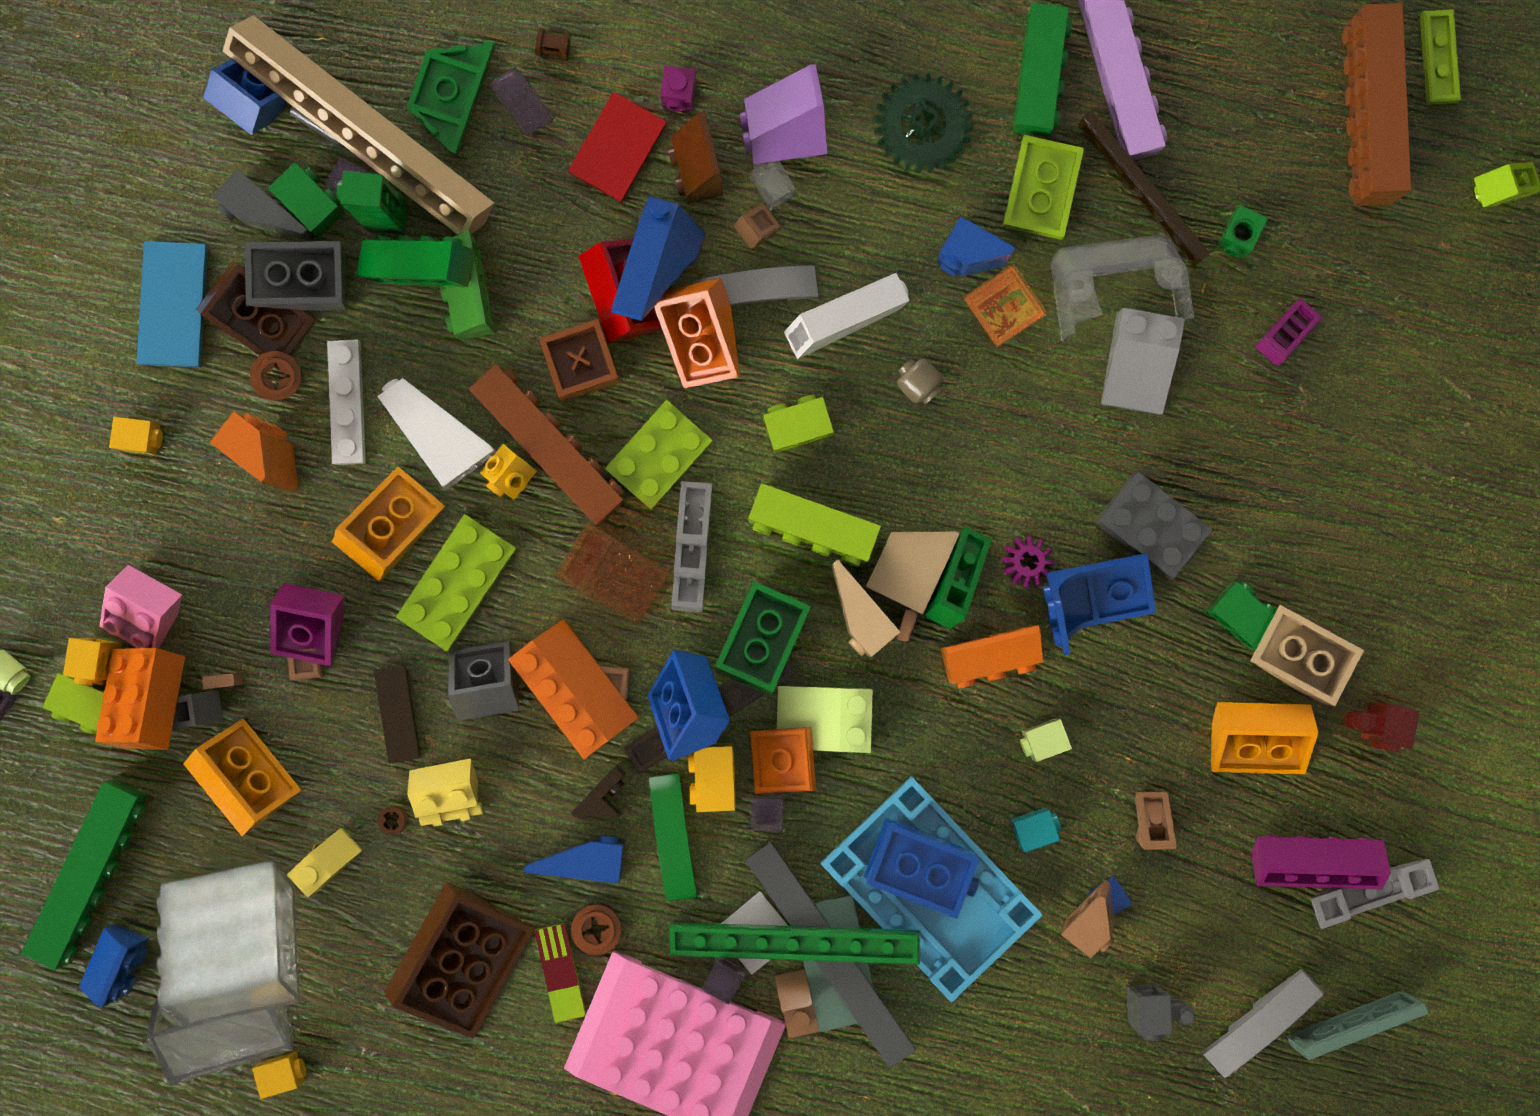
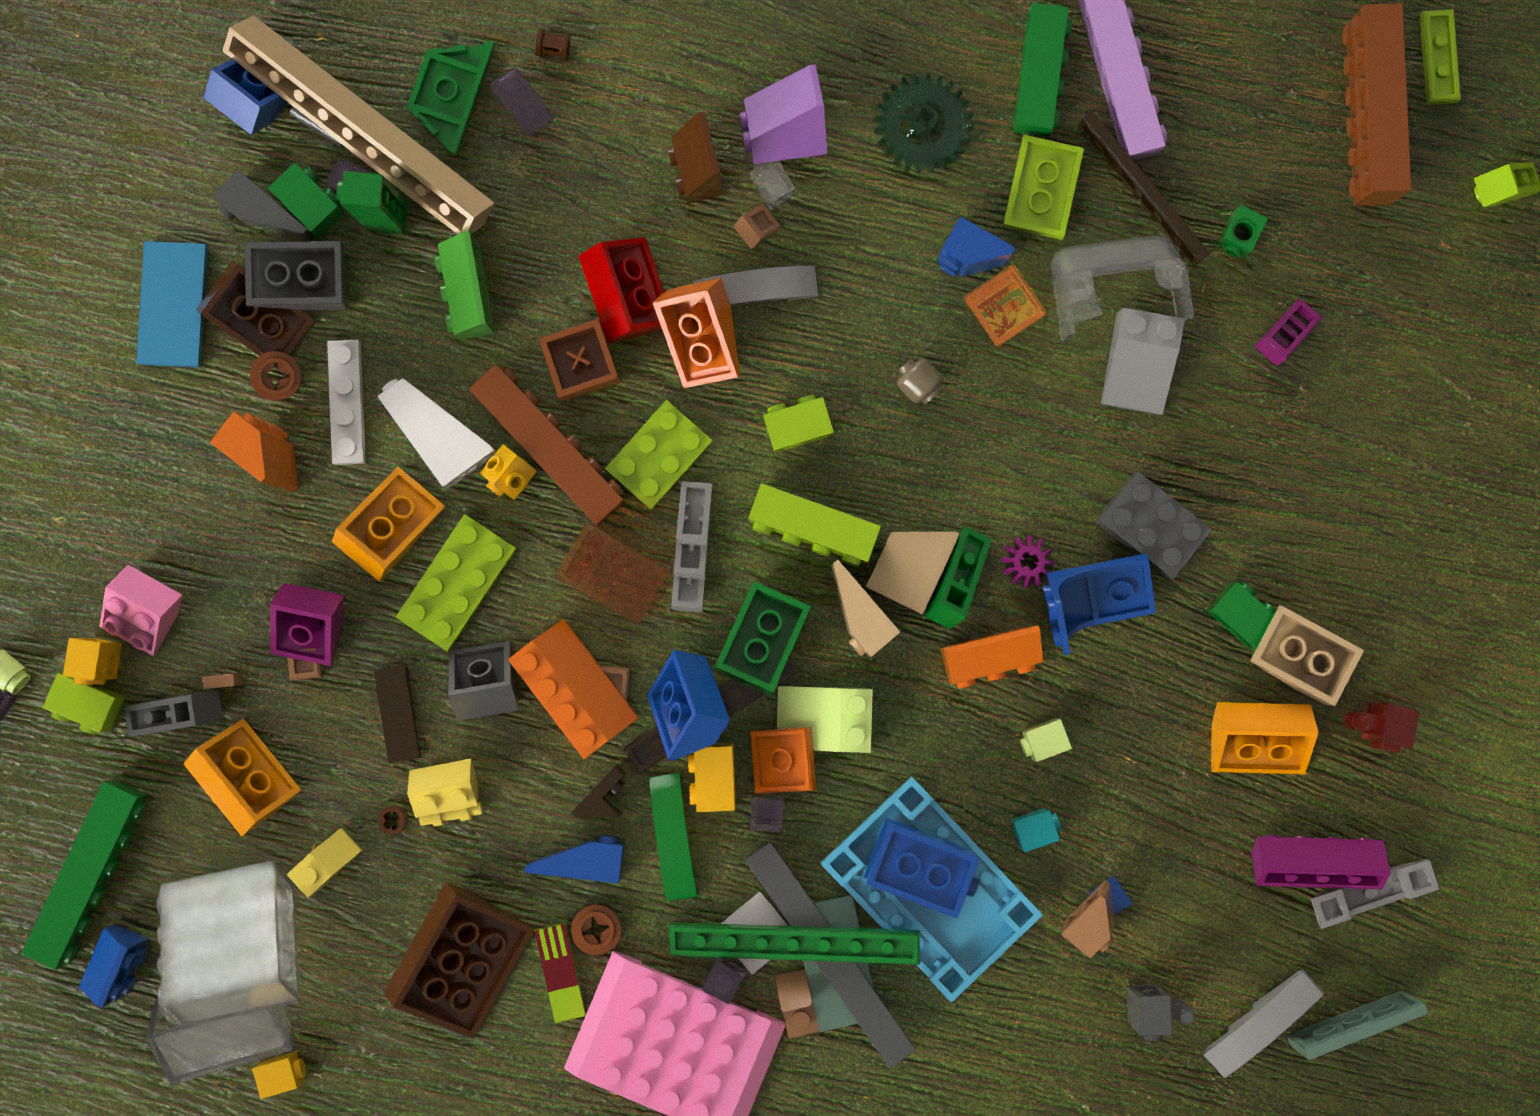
(135, 436): yellow brick -> none
(140, 698): orange brick -> none
(415, 262): green brick -> none
(617, 147): red tile -> none
(659, 253): blue wedge -> none
(678, 88): magenta brick -> none
(846, 315): white slope -> none
(906, 625): medium nougat tile -> none
(1154, 821): medium nougat slope -> none

